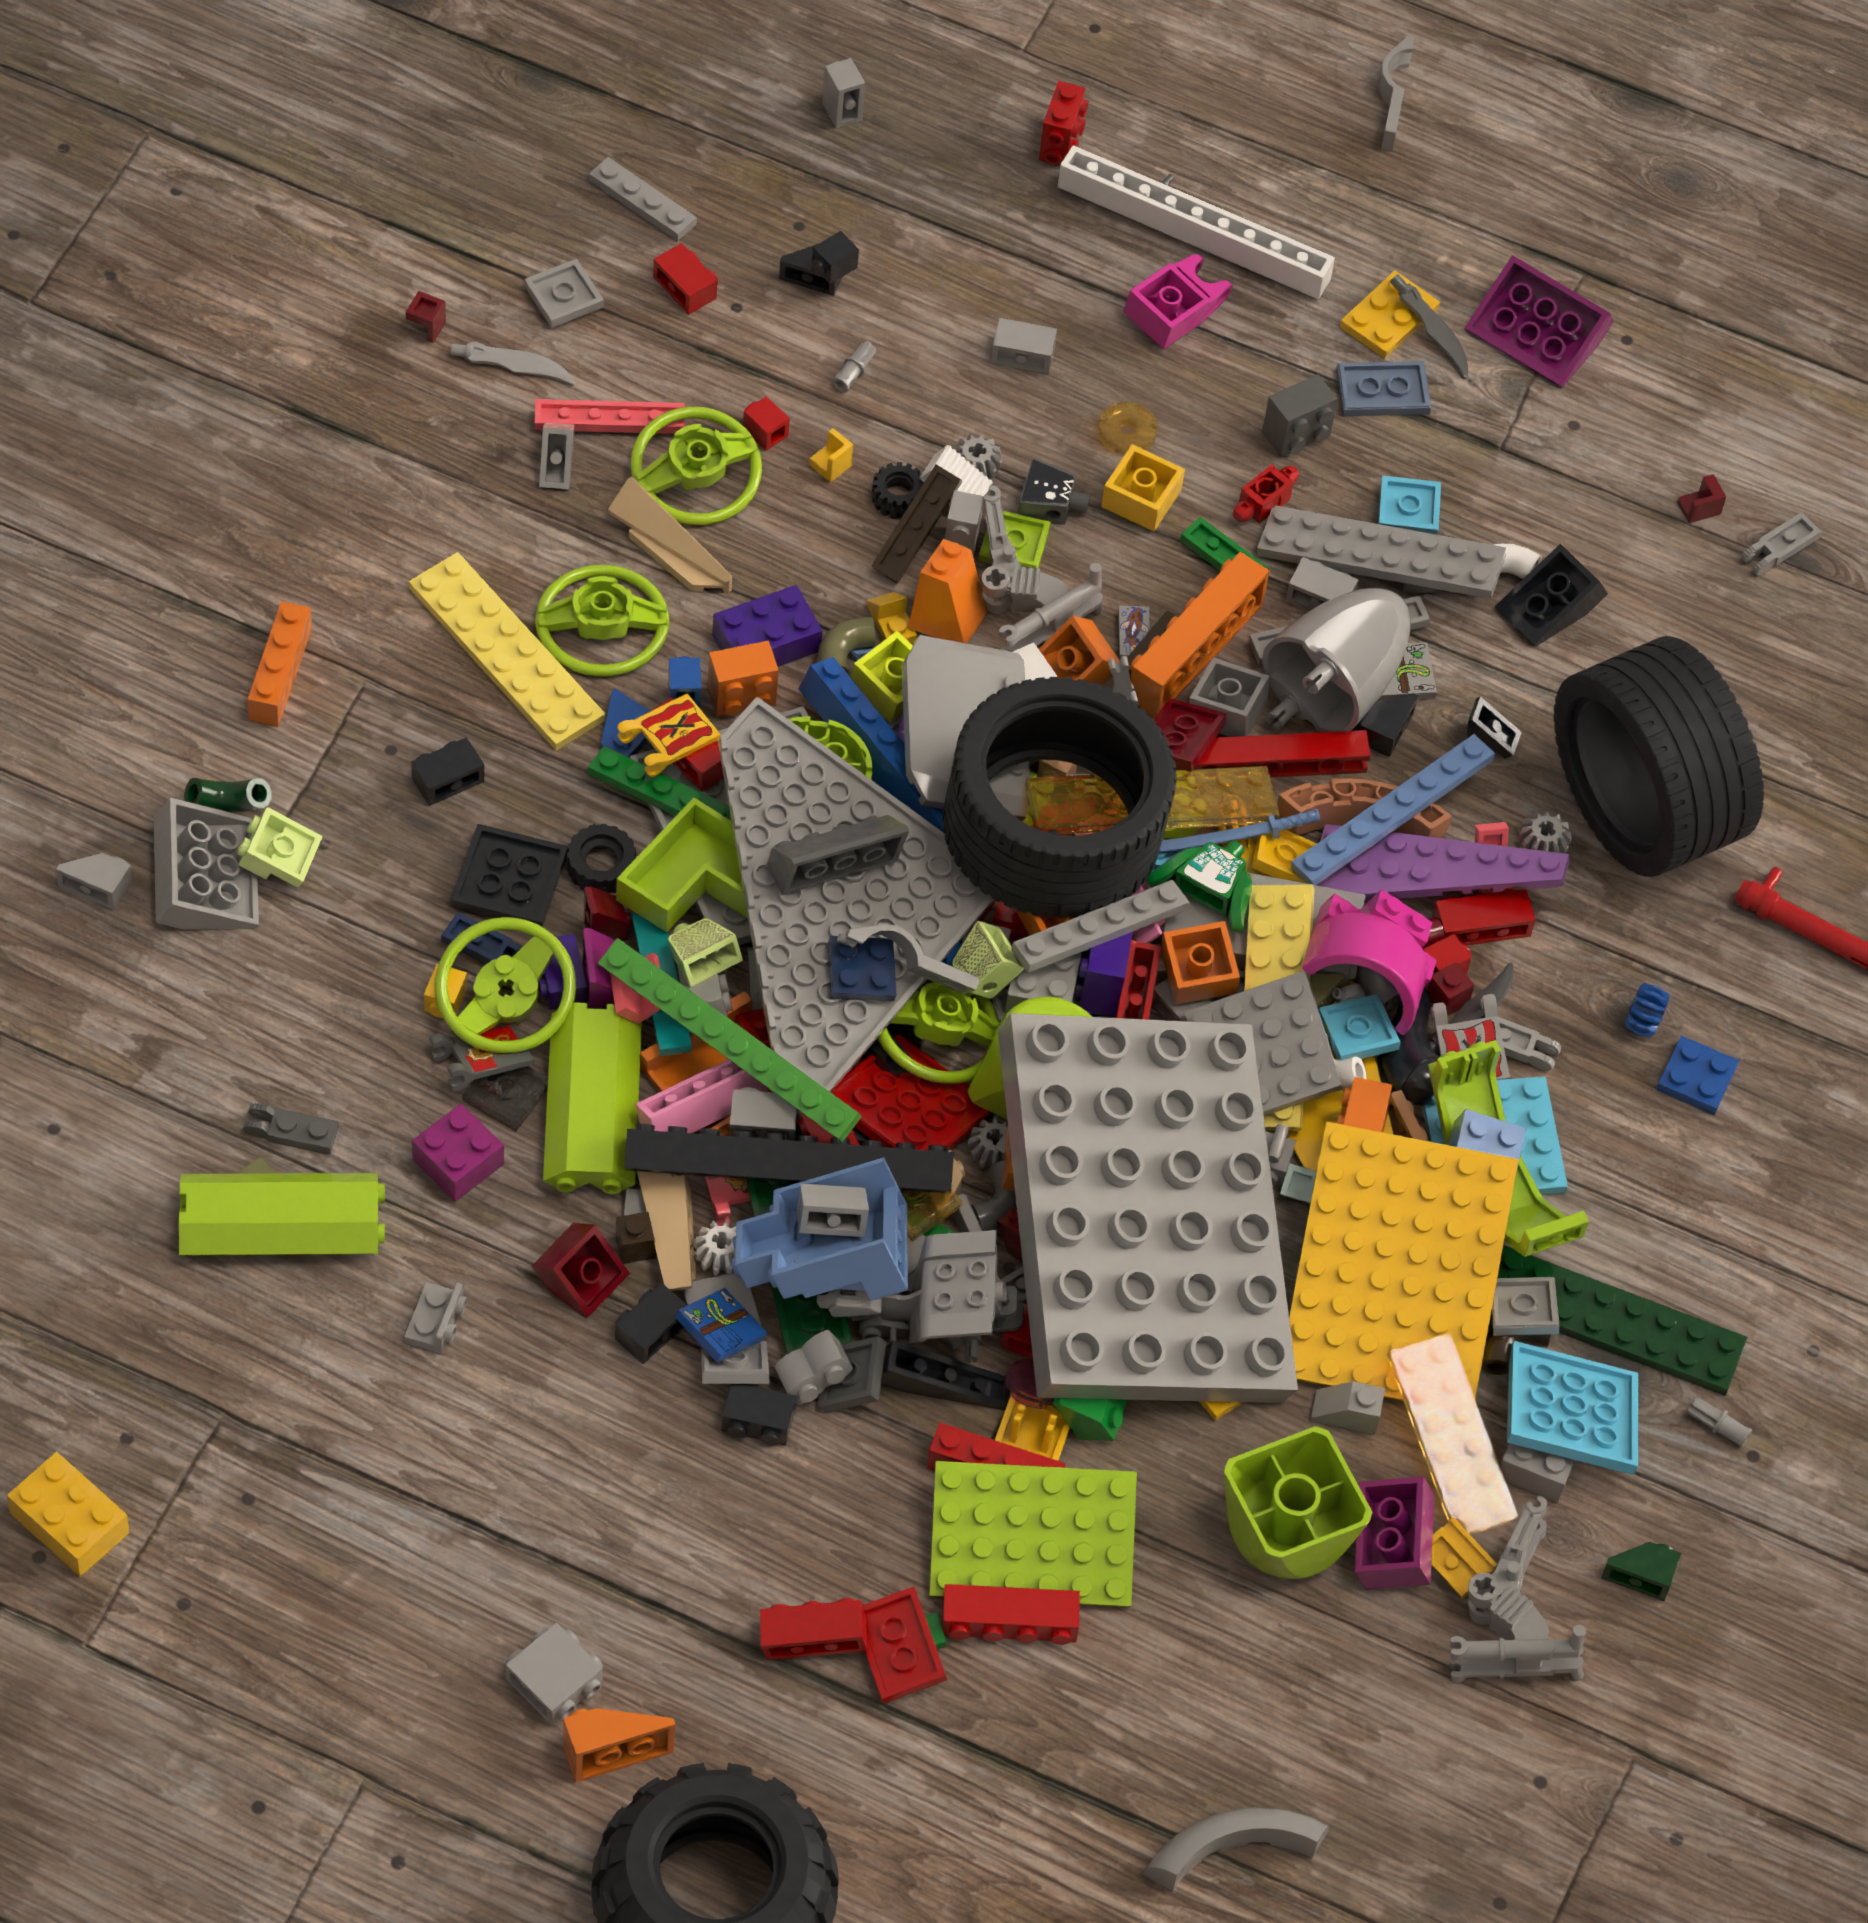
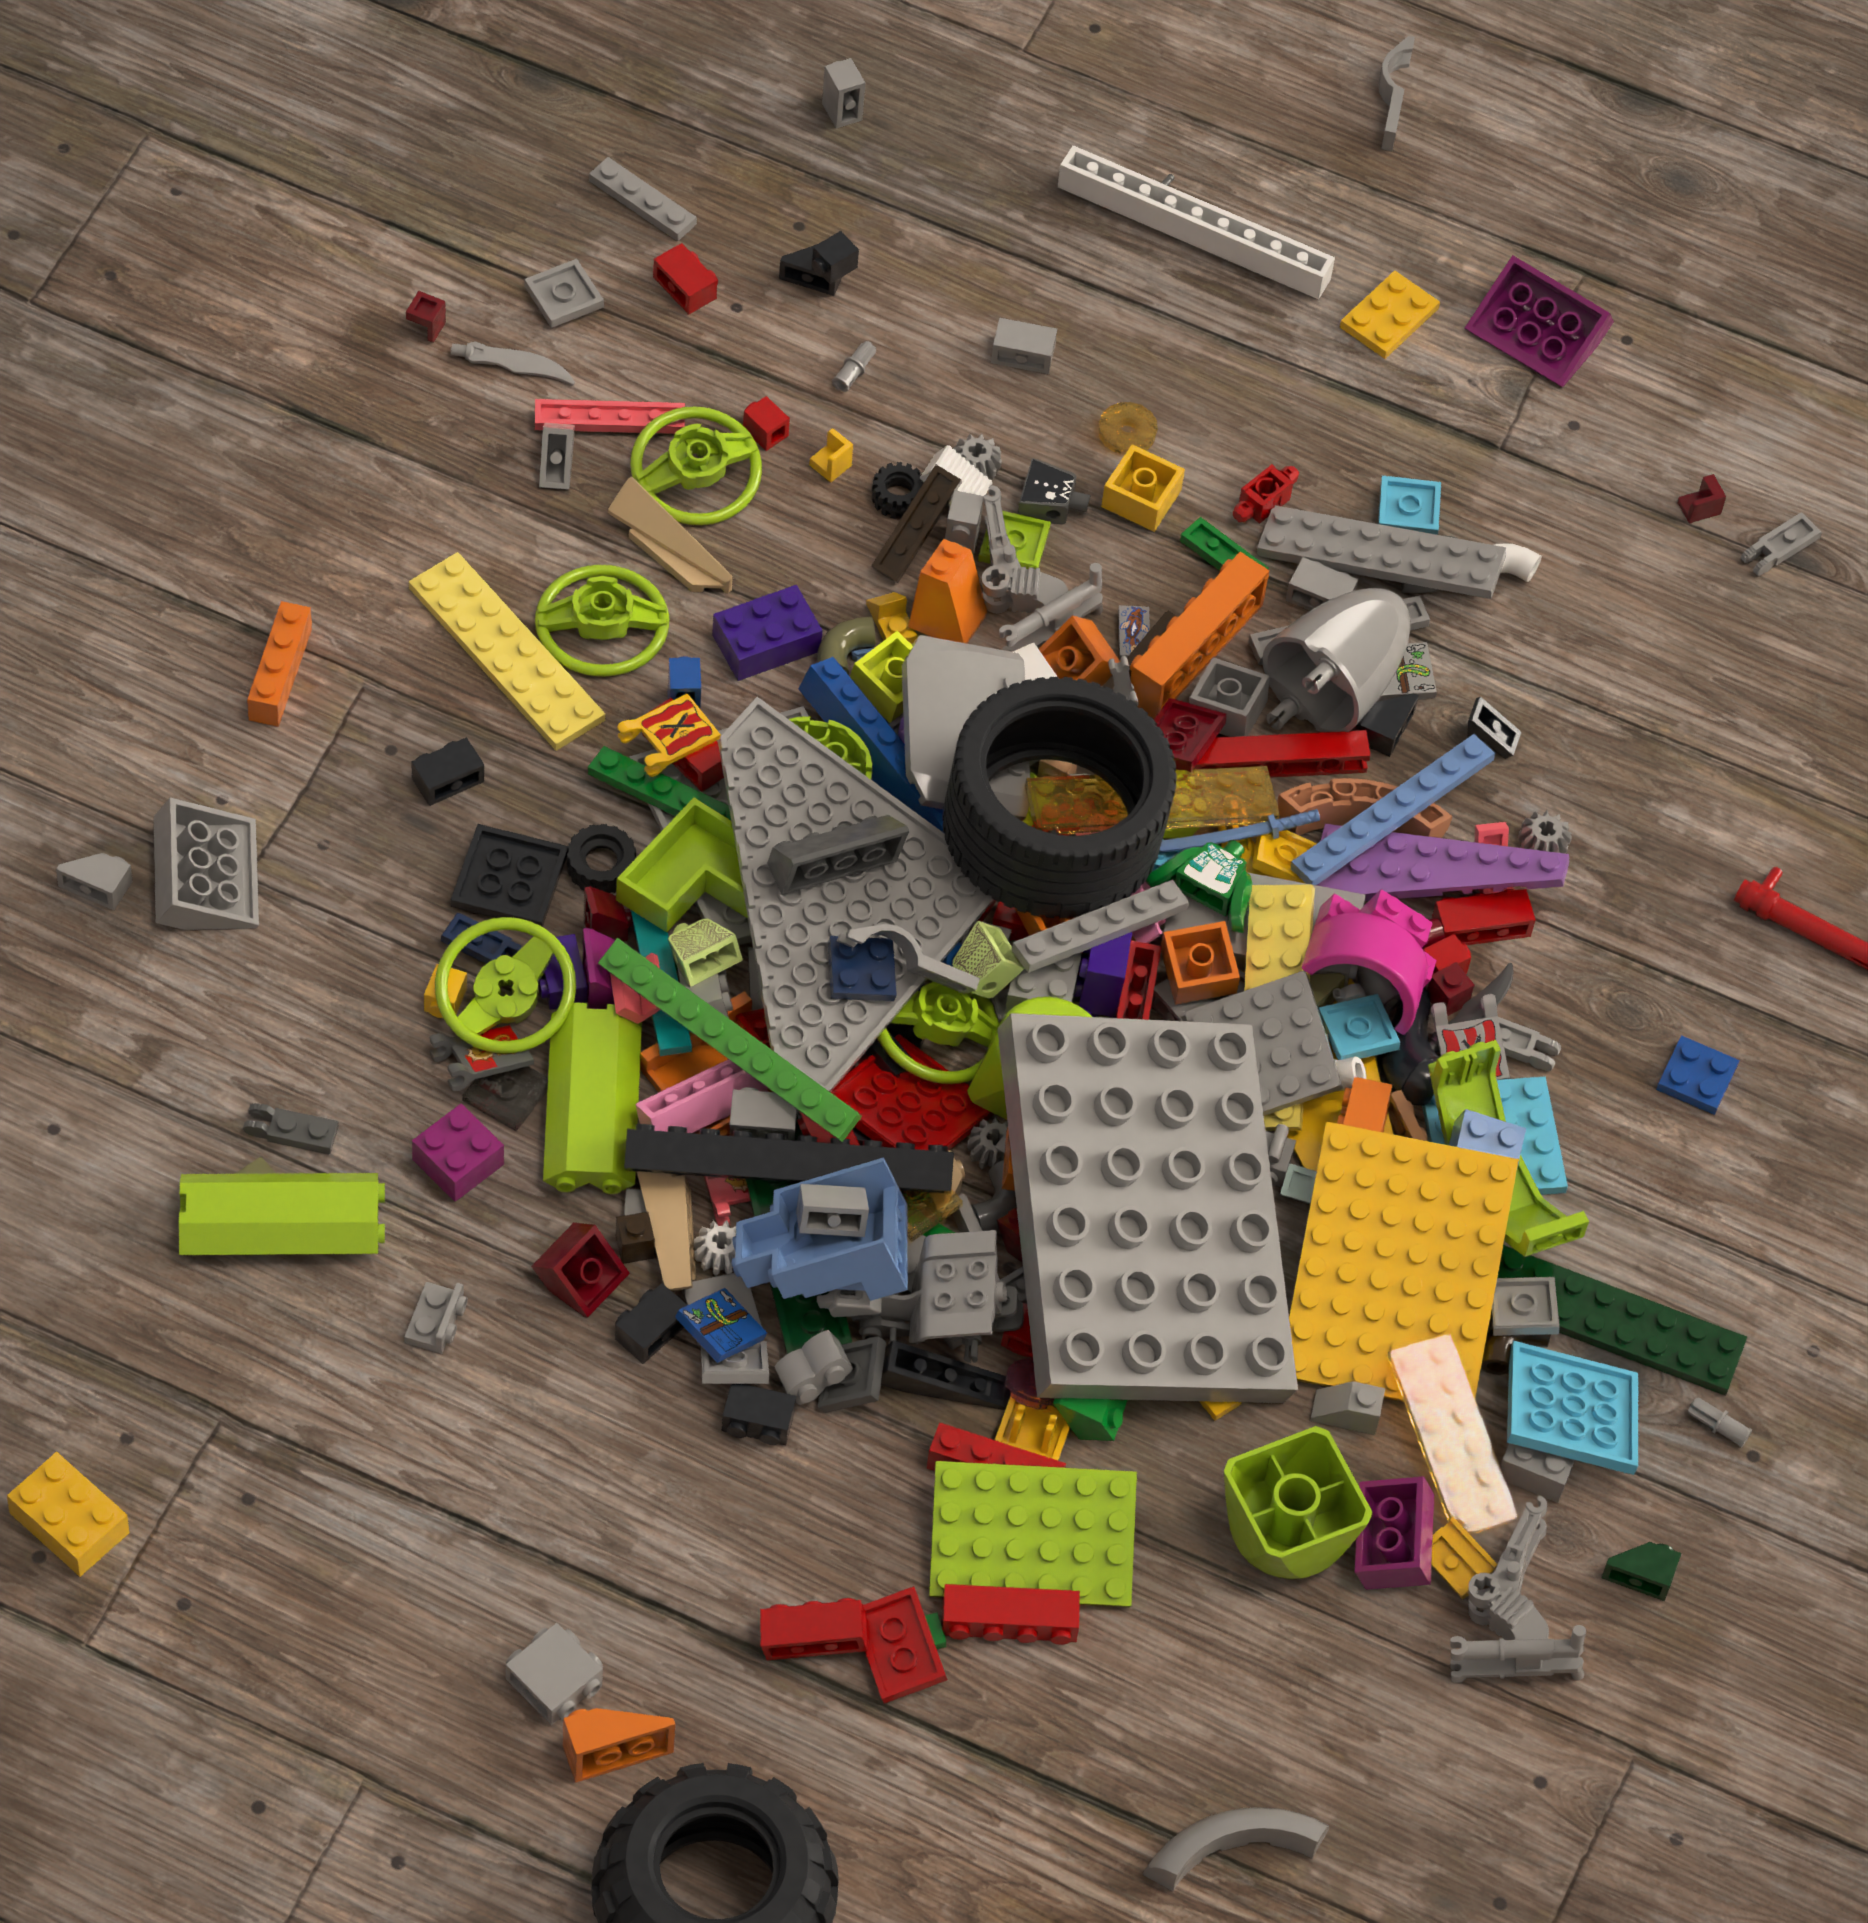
(229, 796): dark green cylinder -> none
(278, 847): yellowish green plate -> none
(619, 710): blue wing -> none
(740, 676): orange brick -> none
(1063, 122): red brick -> none
(1174, 301): dark pink brick -> none
(1299, 415): dark grey brick -> none
(1383, 388): sand blue tile -> none
(1433, 324): dark grey sword -> none
(1552, 596): black slope -> none
(1646, 1010): blue gear -> none
(1658, 756): black tyre -> none

